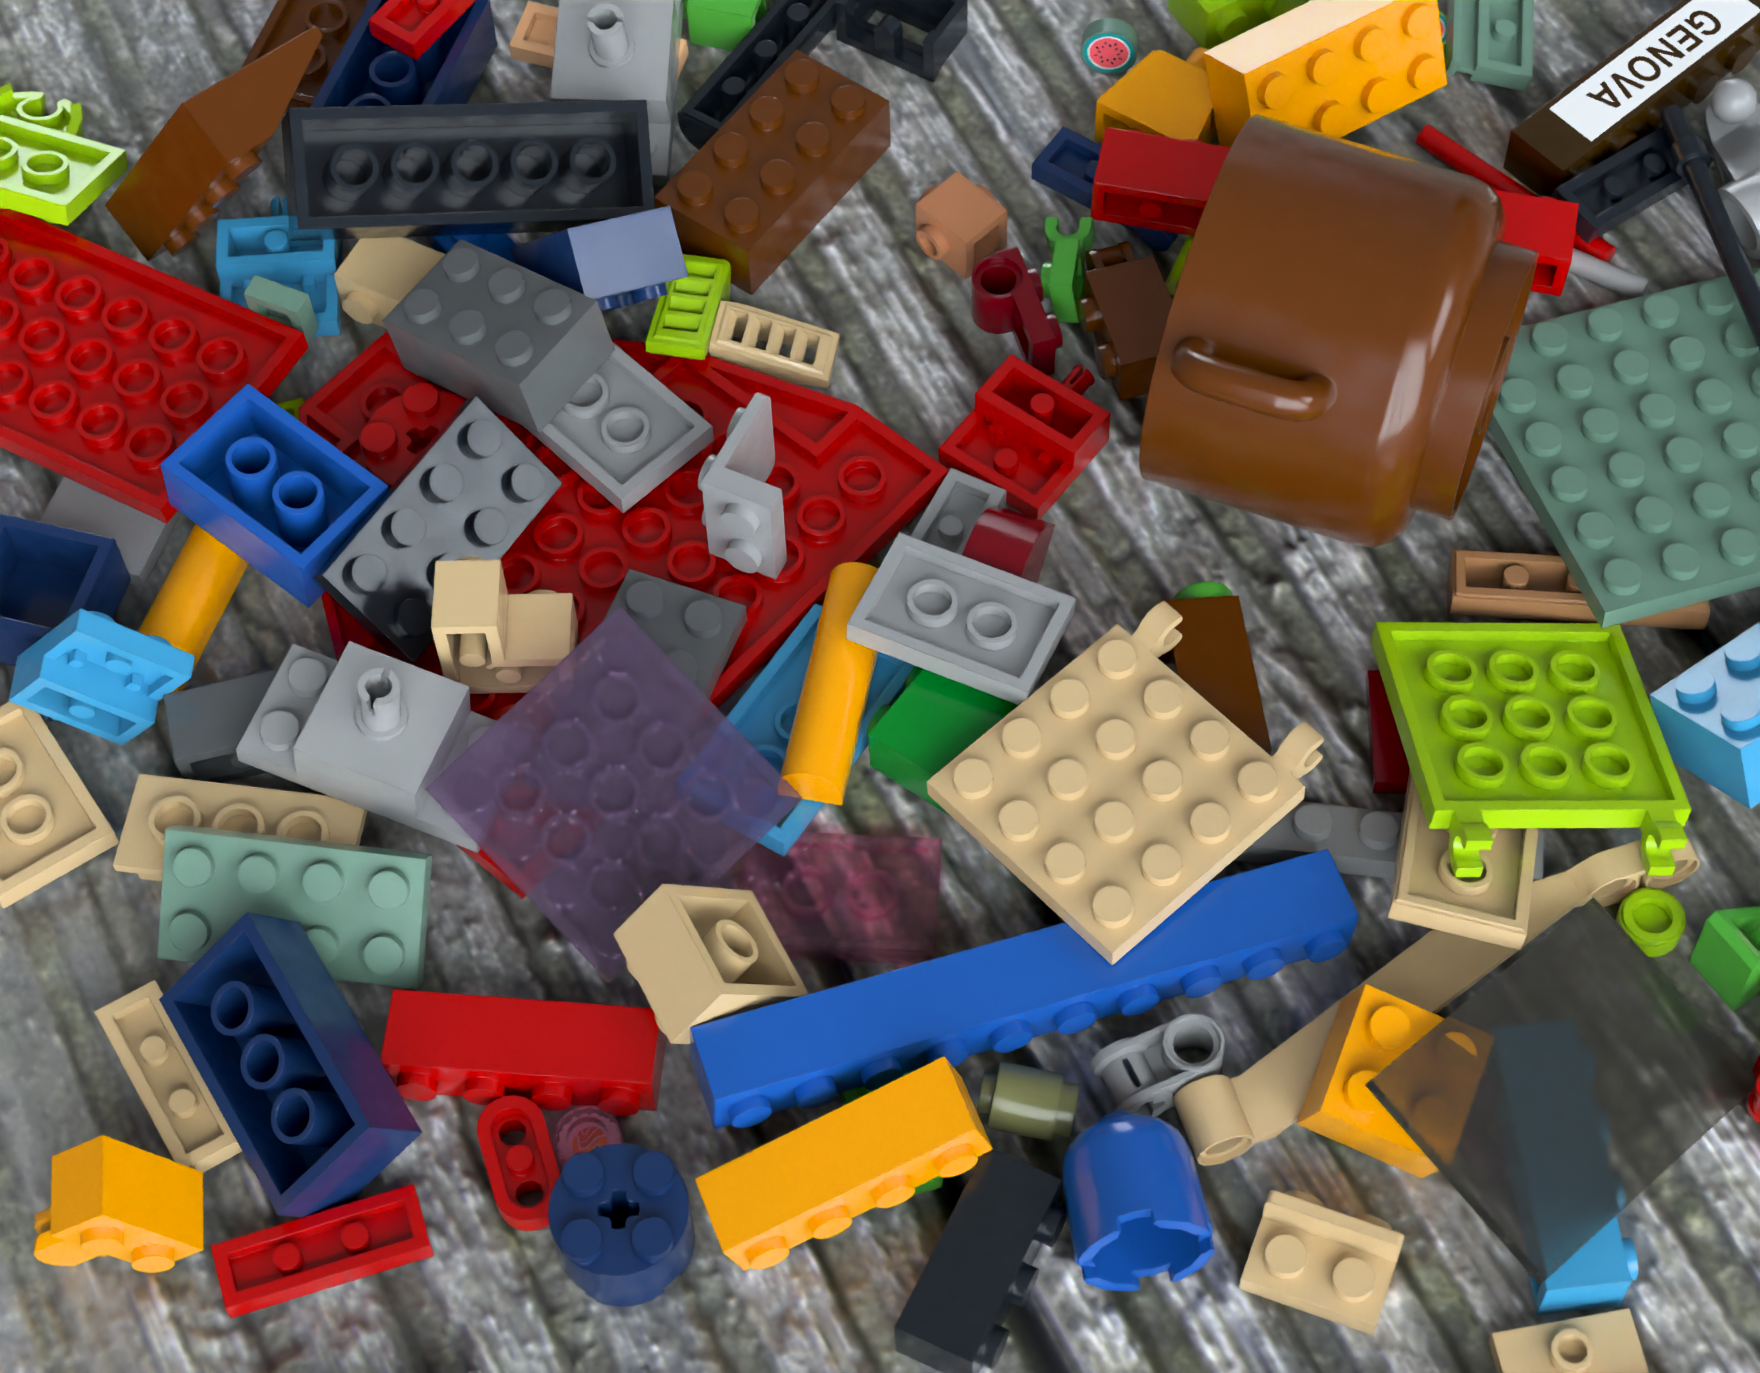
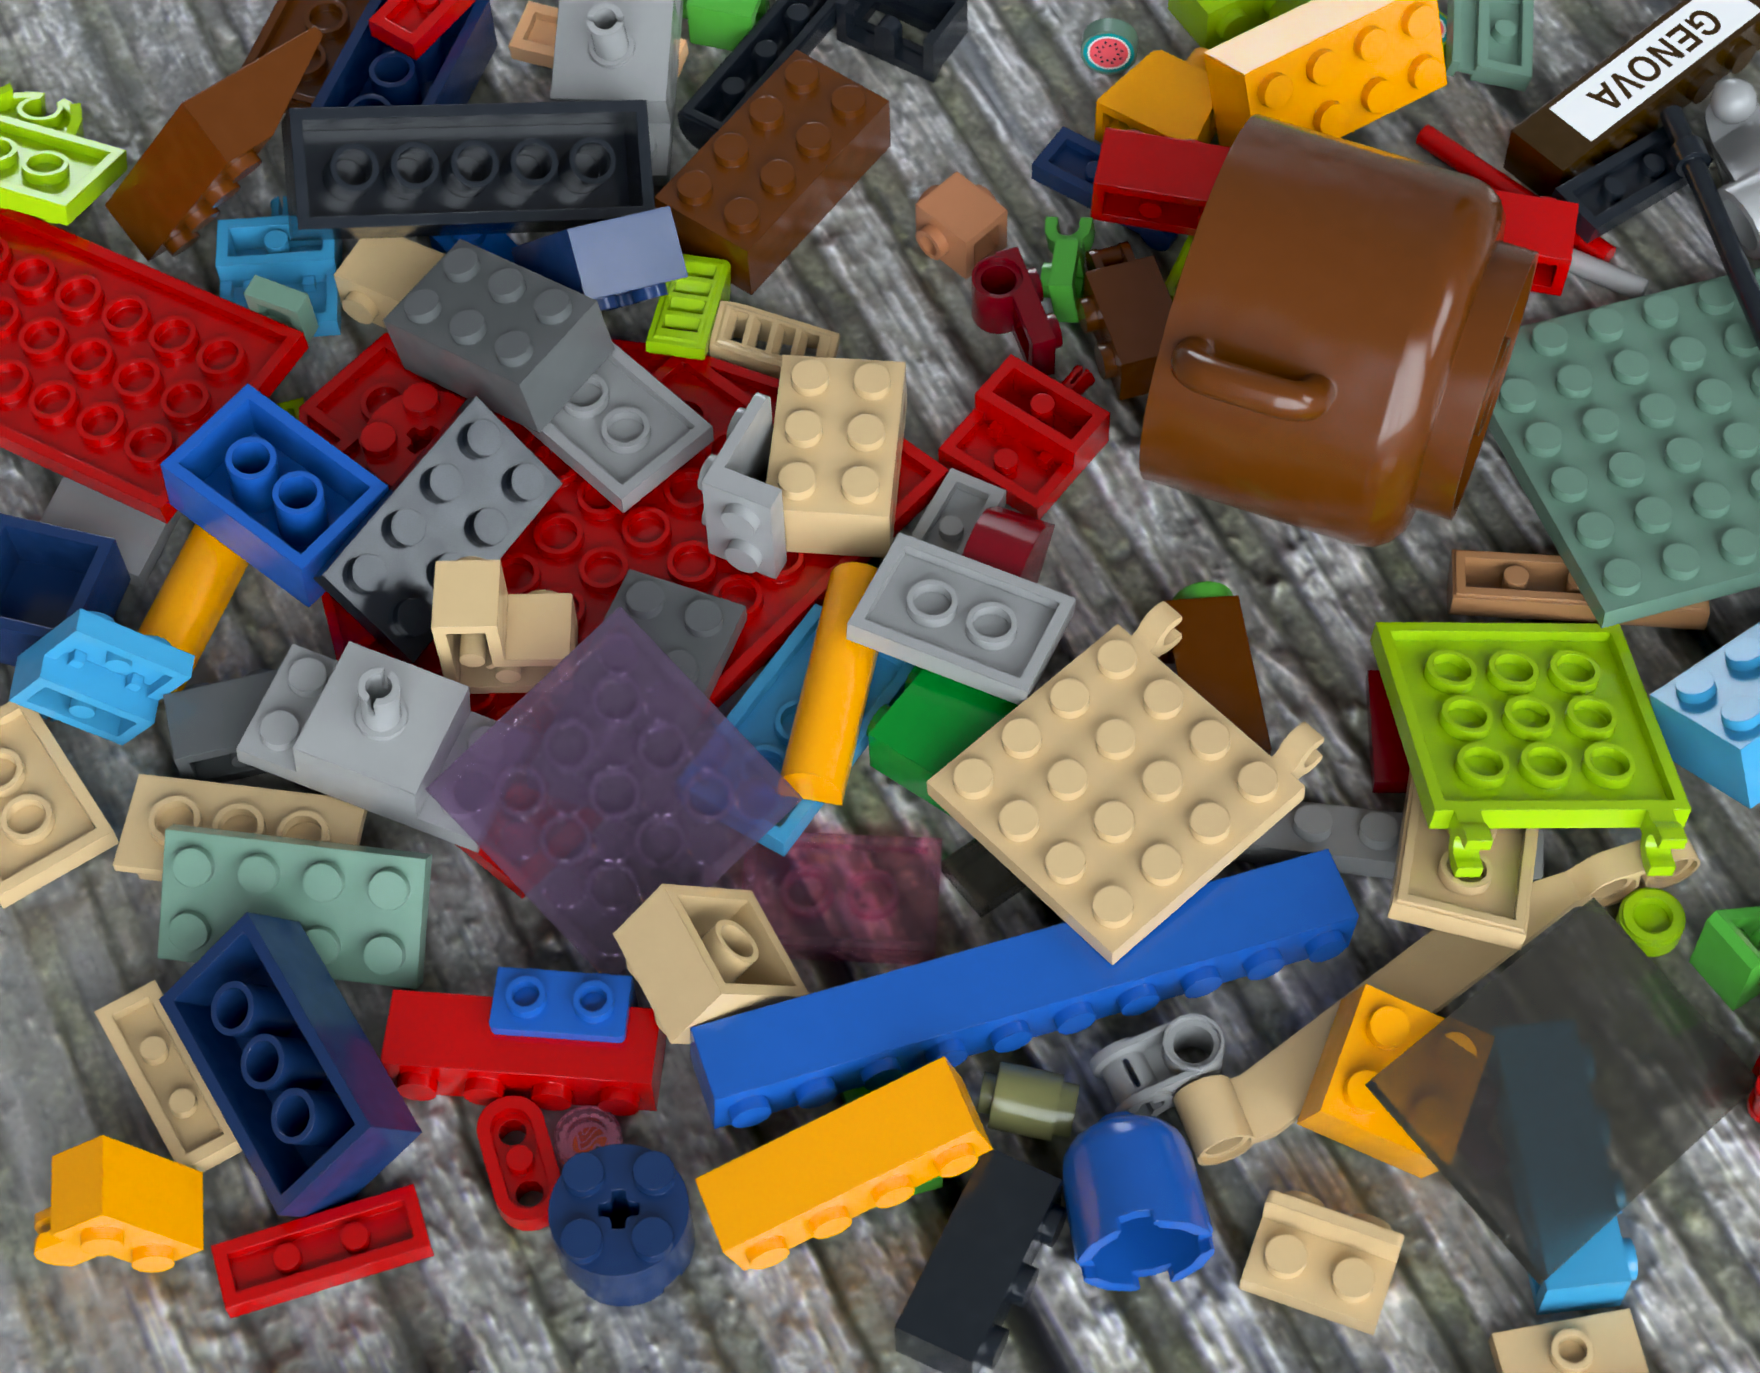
(562, 1004): none -> blue bracket
(838, 453): none -> tan brick
(980, 877): none -> clear smoke tile

